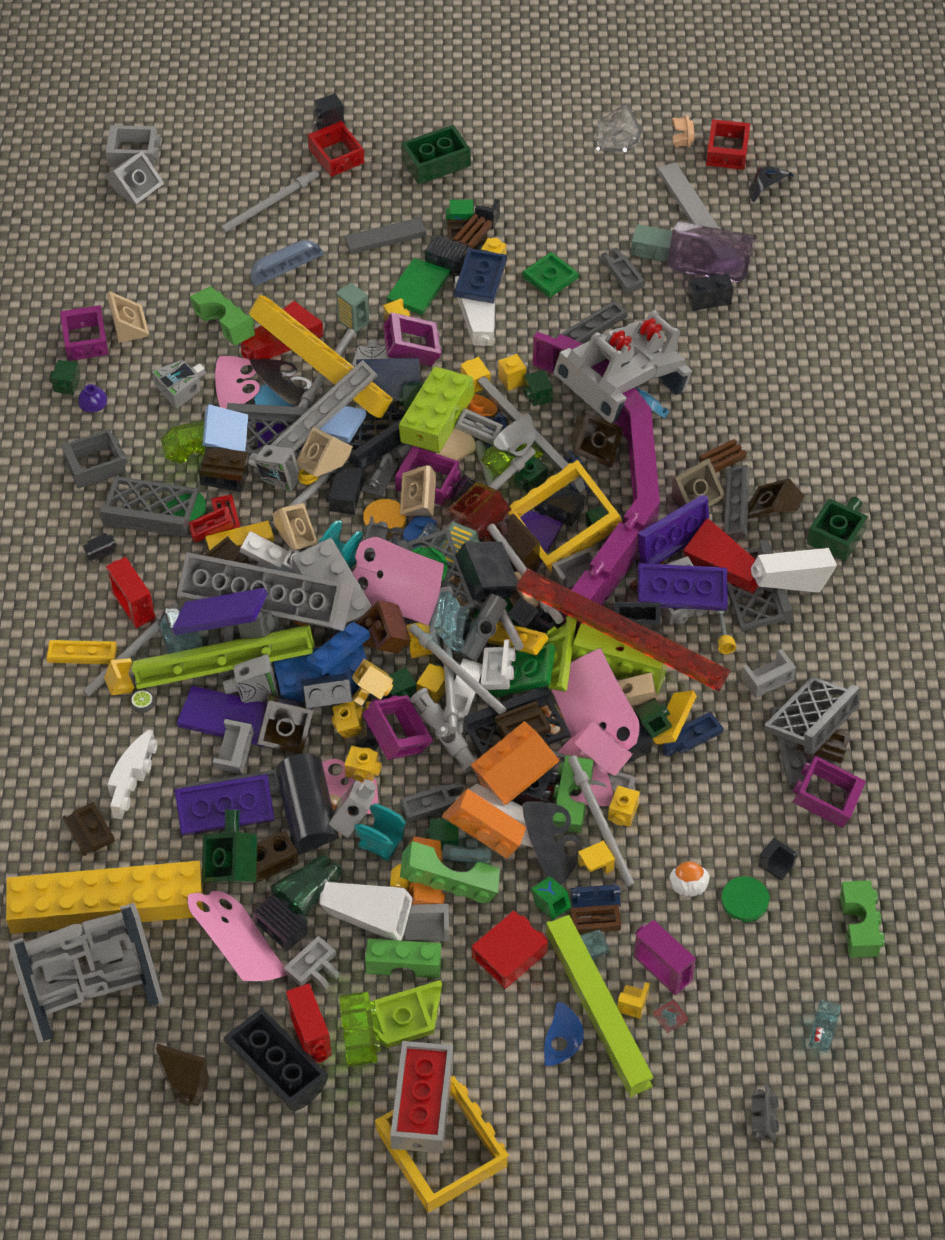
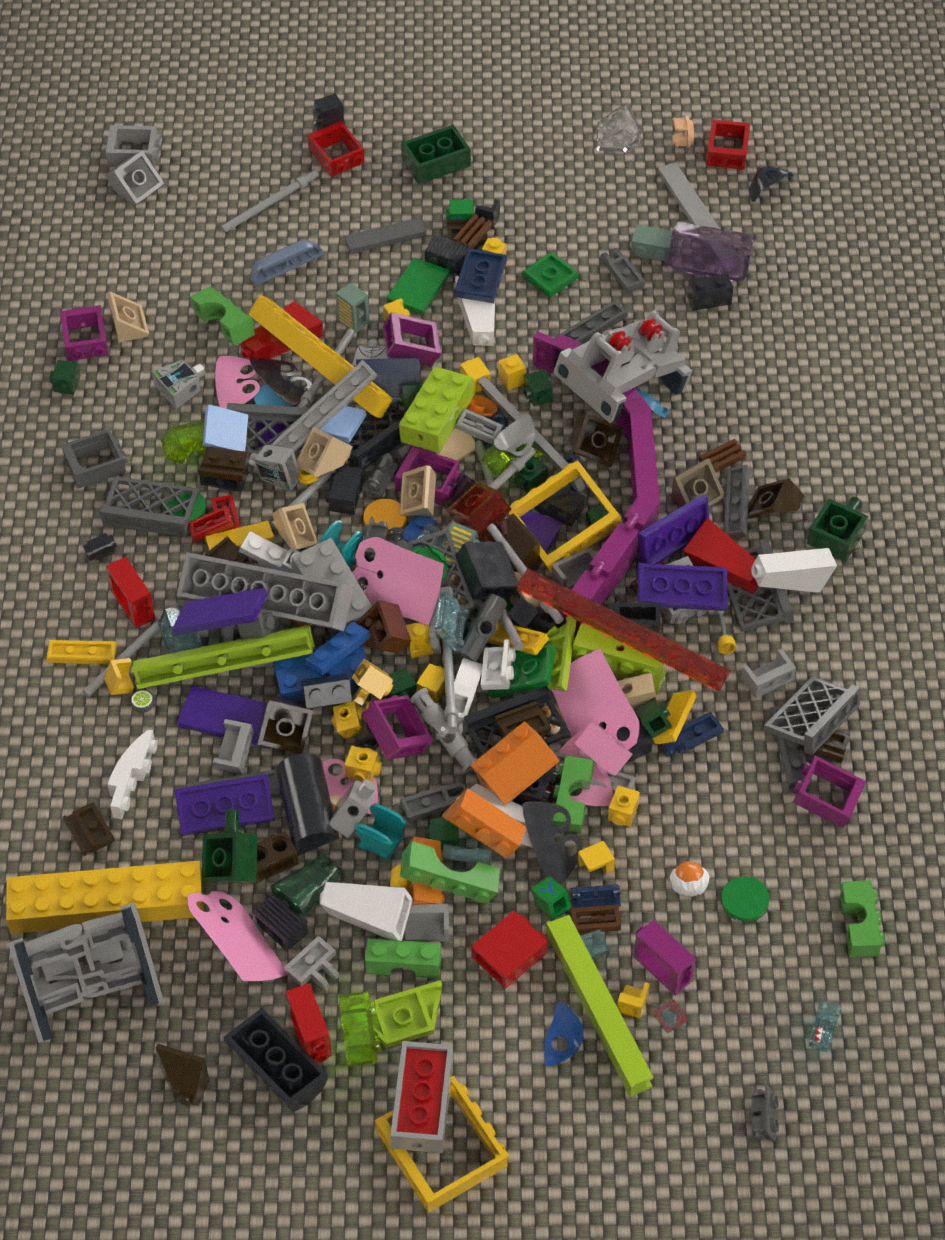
(92, 398): dark purple brick -> none
(253, 680): light grey torso -> none
(428, 642): light grey bar -> none
(581, 779): light grey bar -> none
(777, 859): black panel -> none

